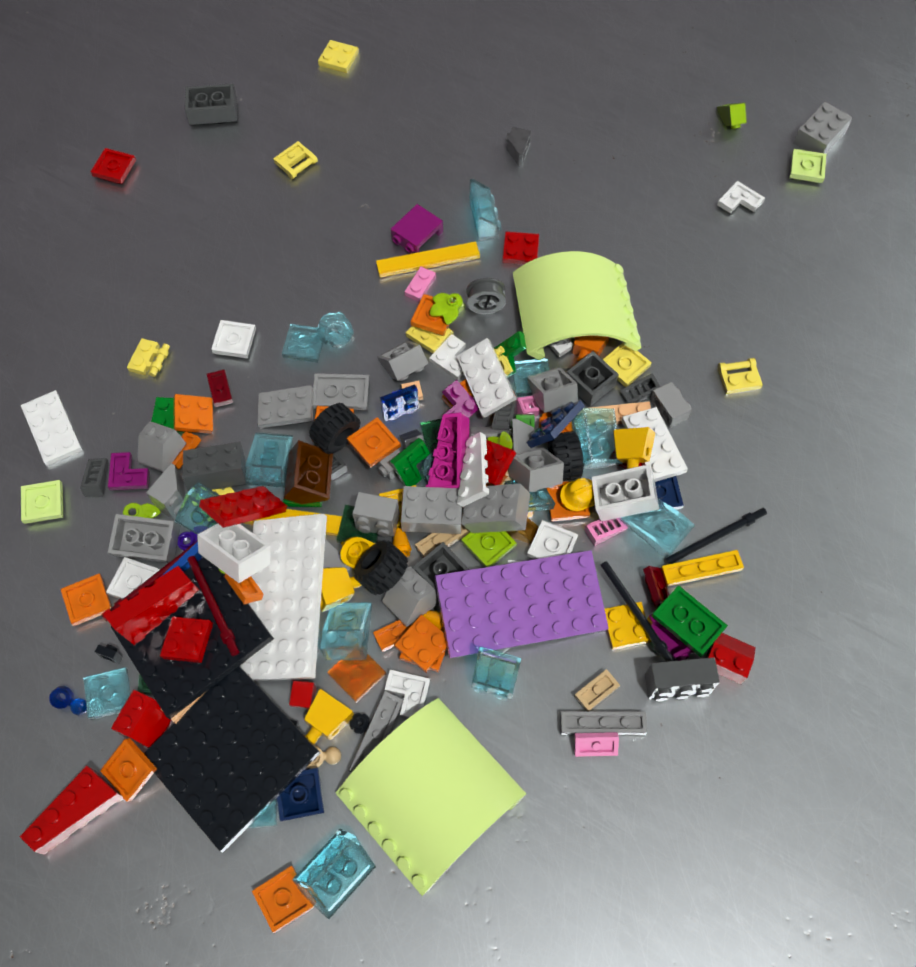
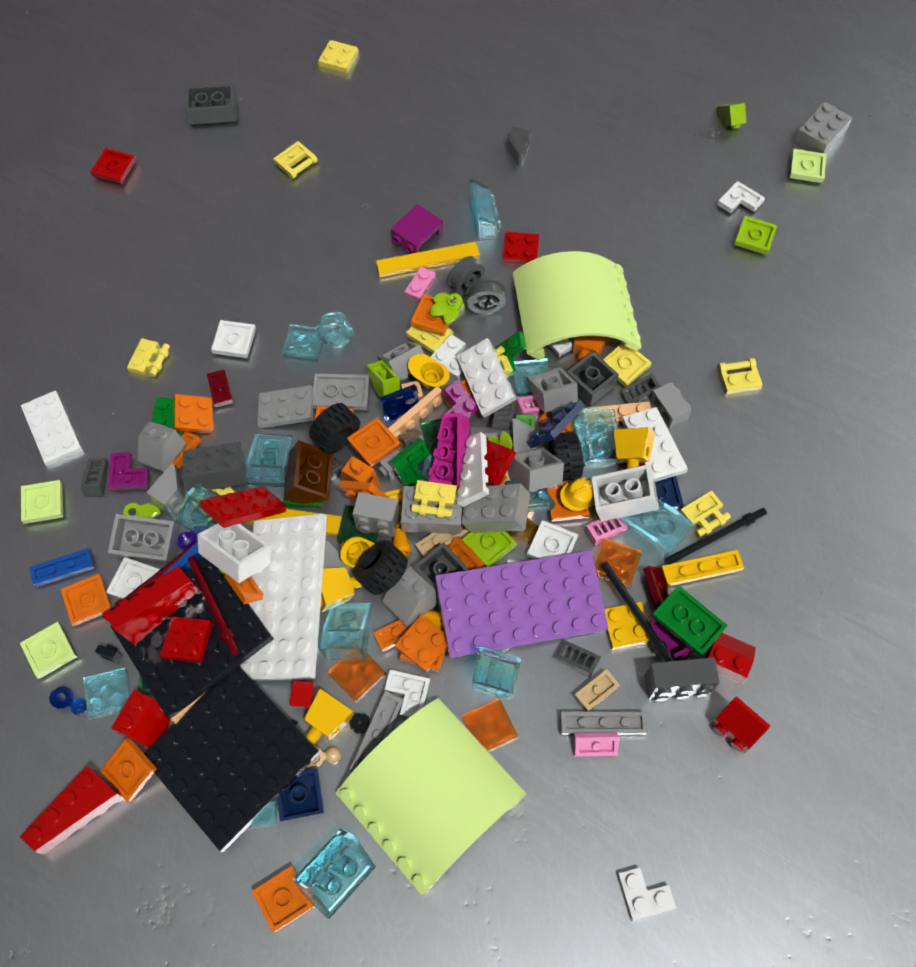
(48, 650): none -> yellowish green plate
(62, 567): none -> blue plate
(352, 488): none -> orange plate
(358, 471): none -> orange torso
(383, 378): none -> lime slope
(416, 413): none -> light nougat plate
(428, 371): none -> yellow piece
(436, 494): none -> light yellow plate
(463, 274): none -> dark grey wheel
(465, 554): none -> orange plate
(491, 725): none -> clear orange plate
(594, 658): none -> dark grey slope
(621, 559): none -> clear orange plate
(643, 902): none -> white plate
(703, 508): none -> light yellow plate
(740, 725): none -> red slope
(755, 235): none -> lime plate

